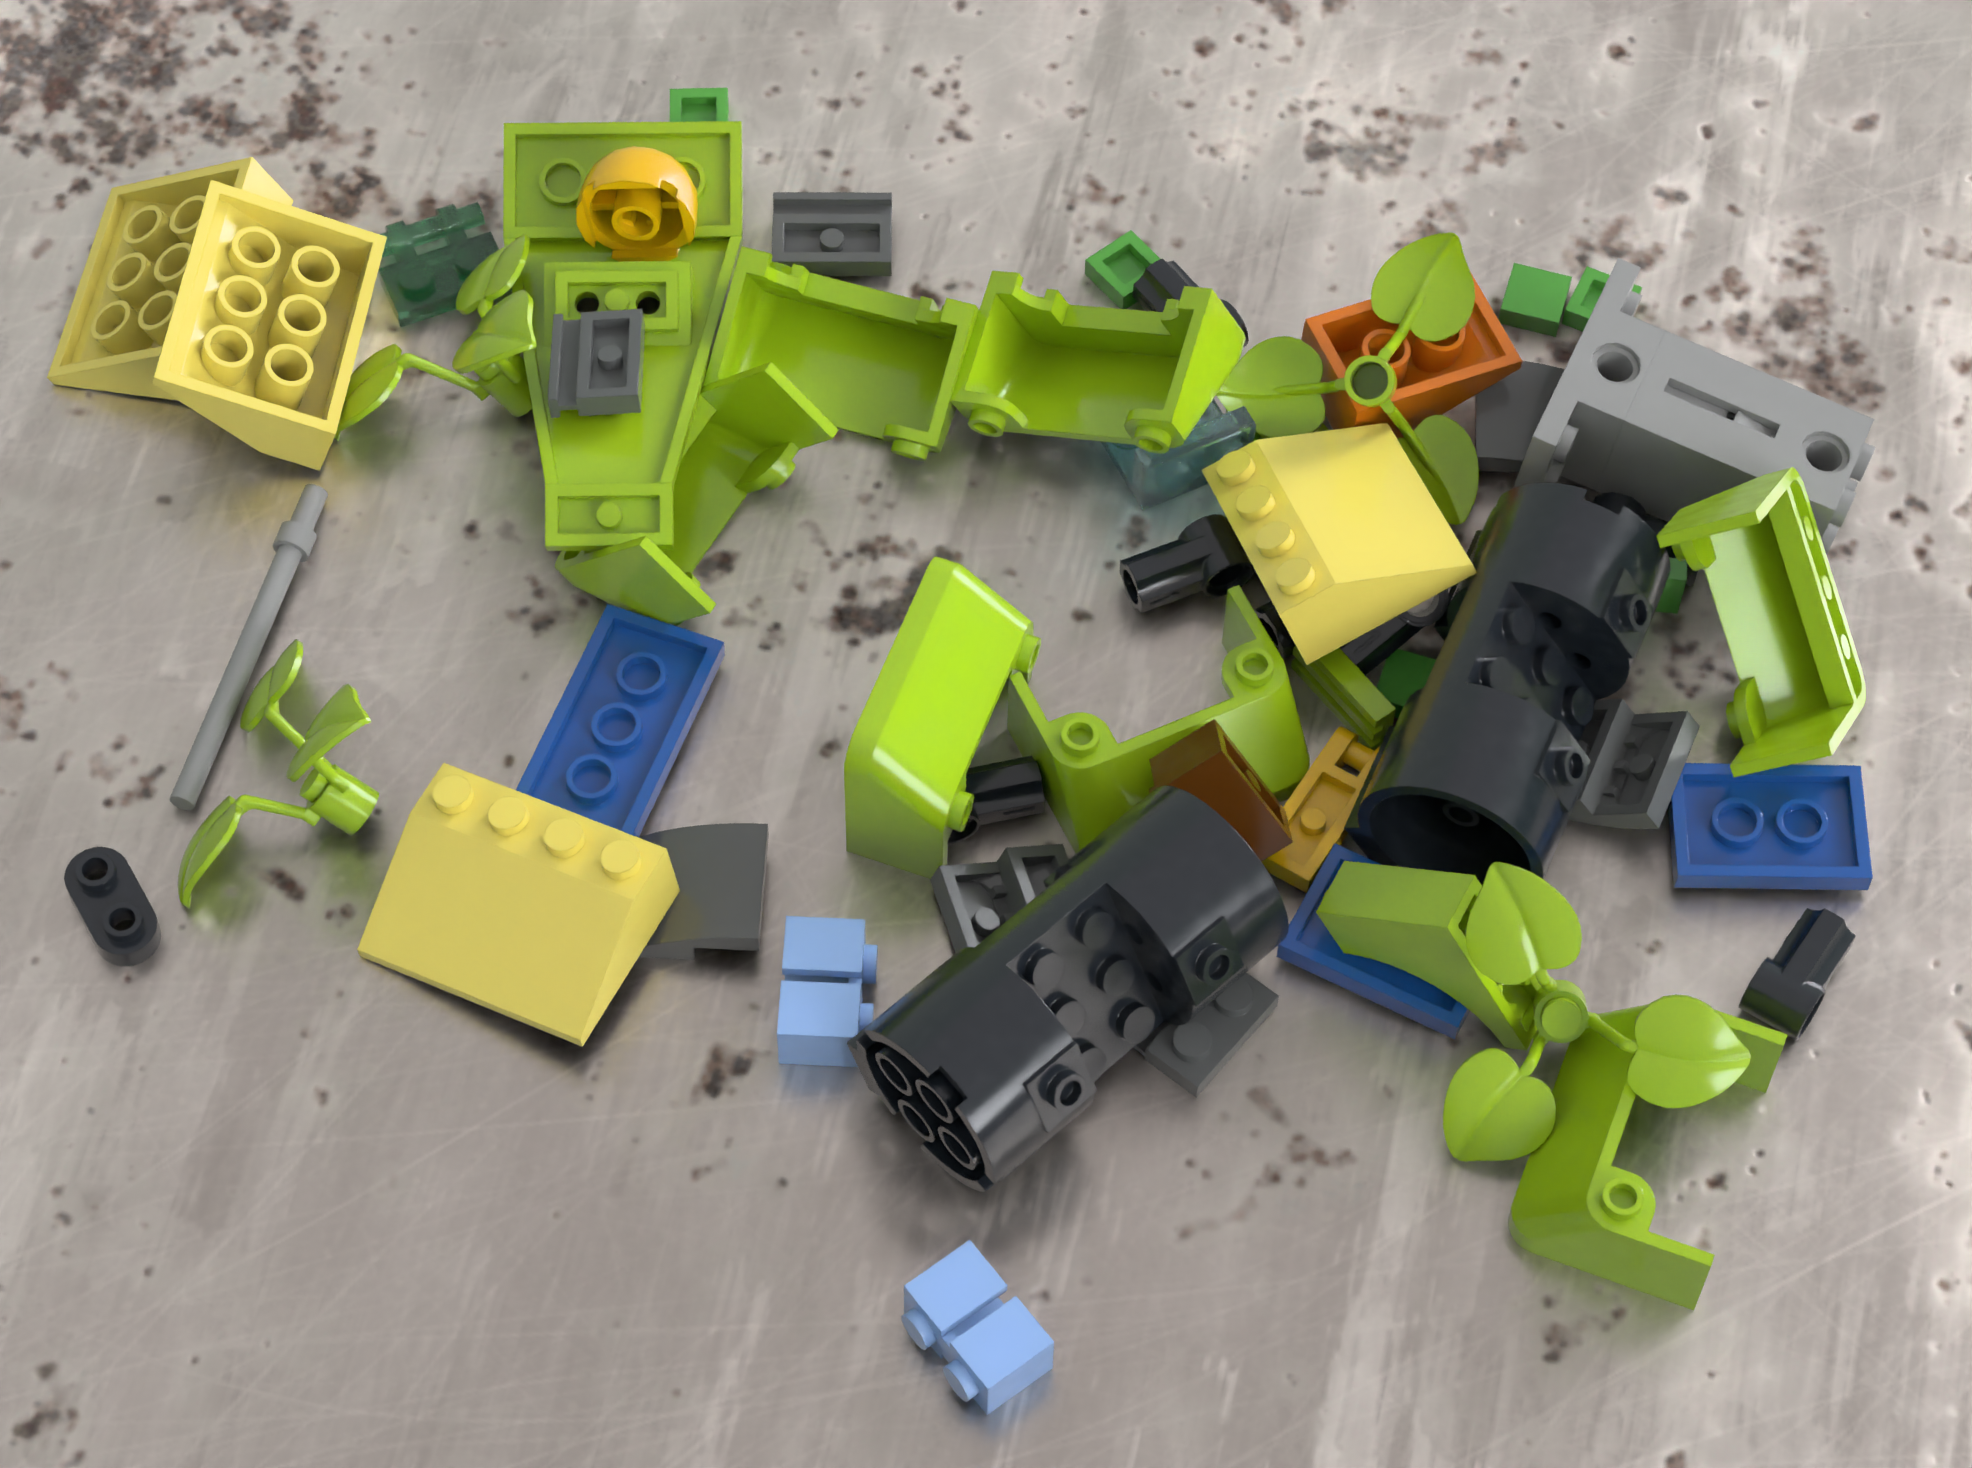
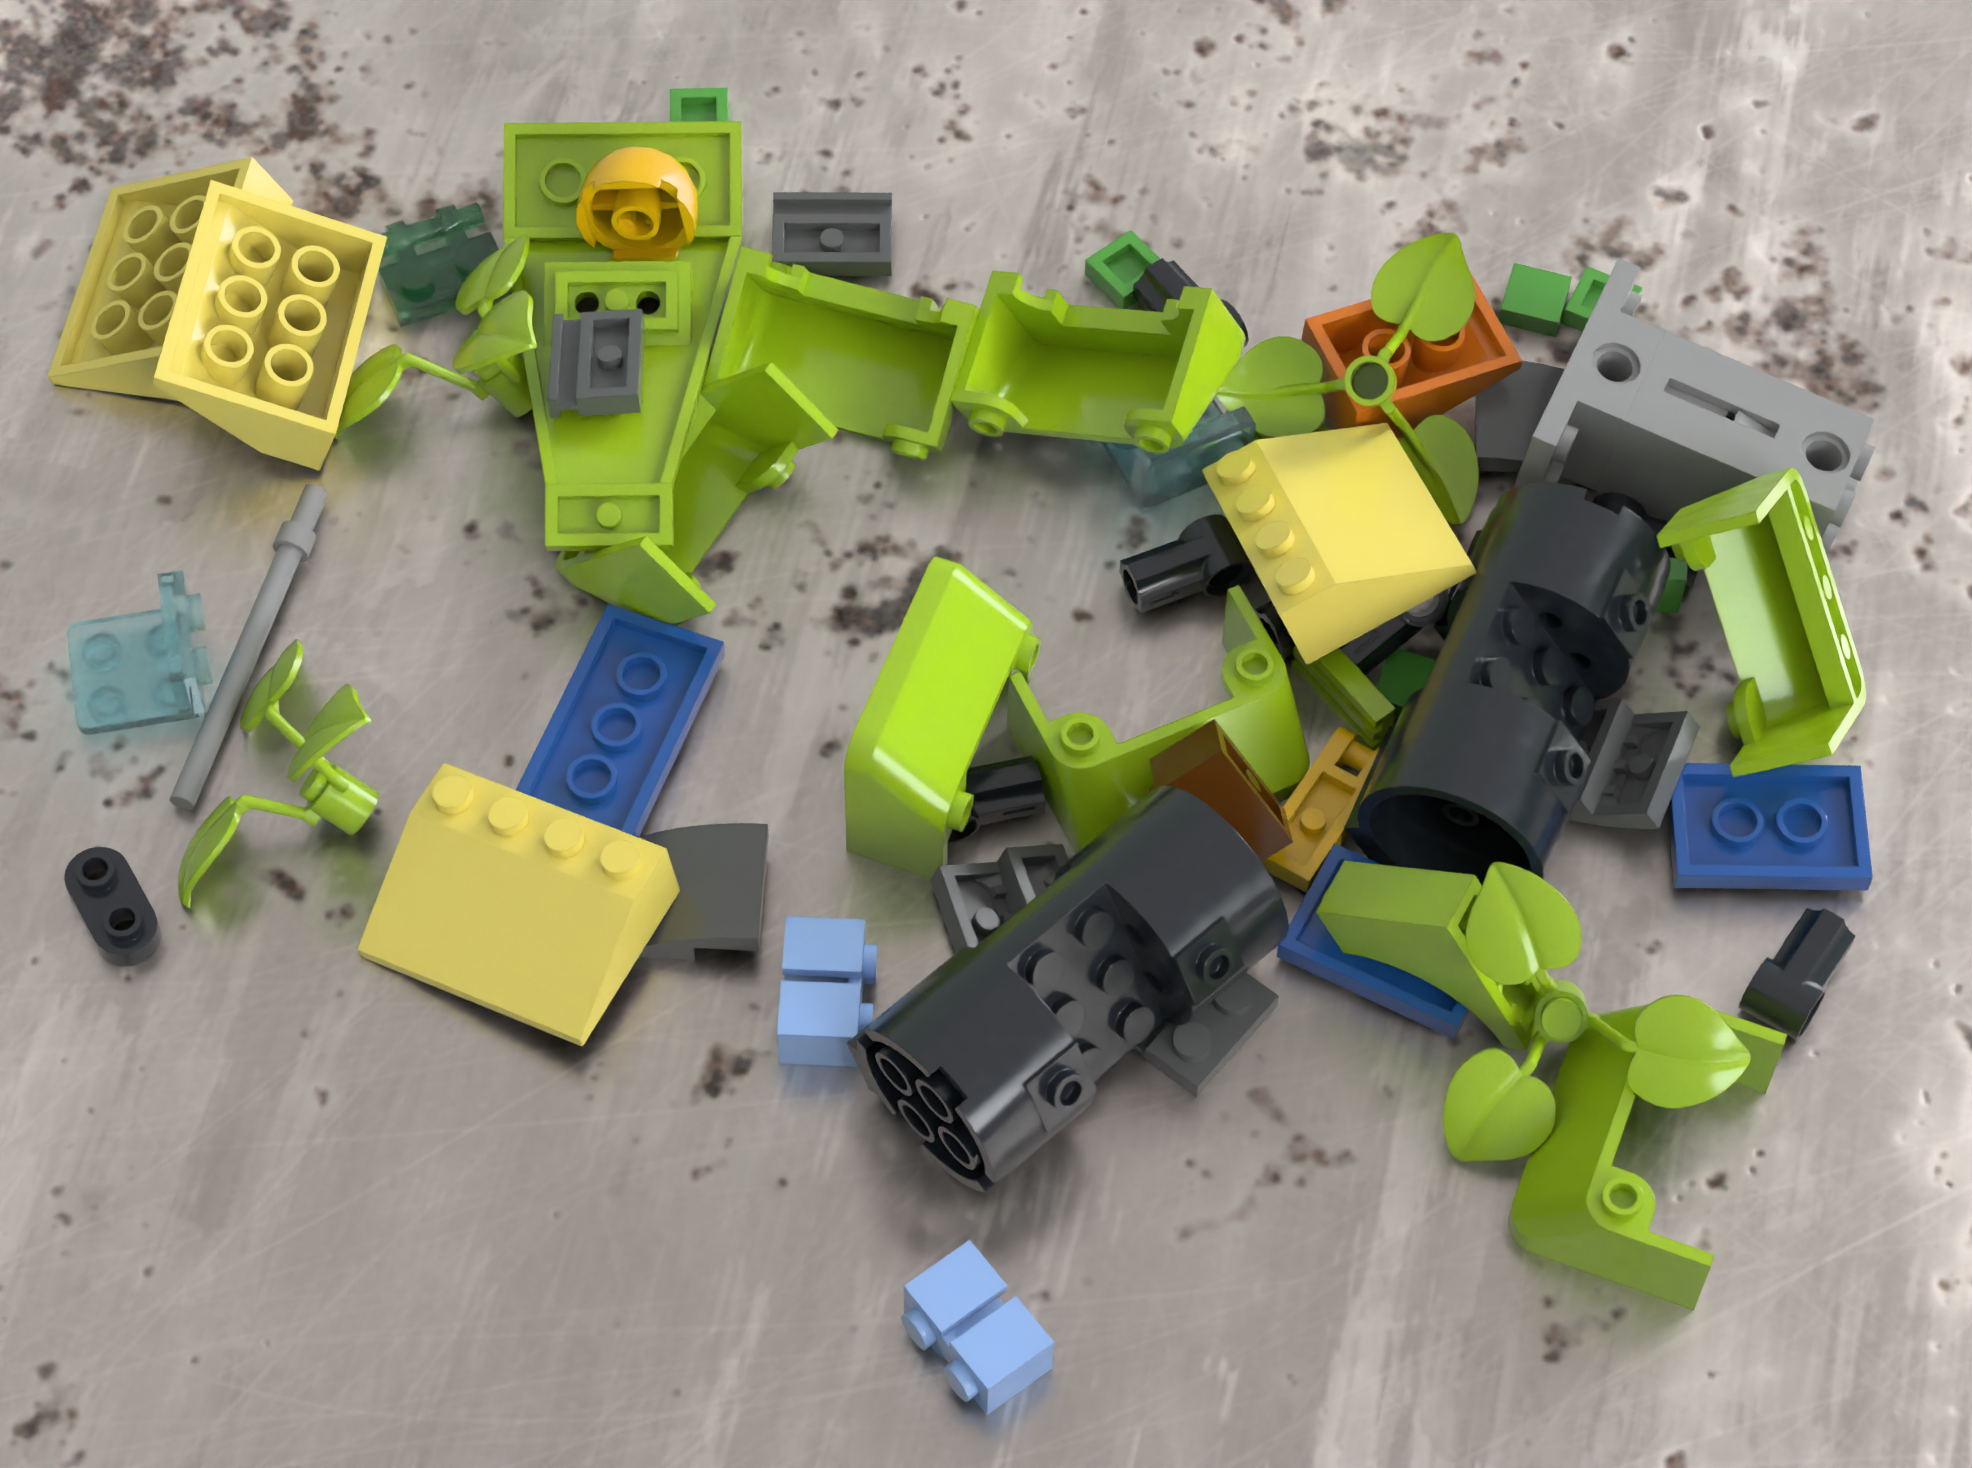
(141, 664): none -> clear light blue bracket

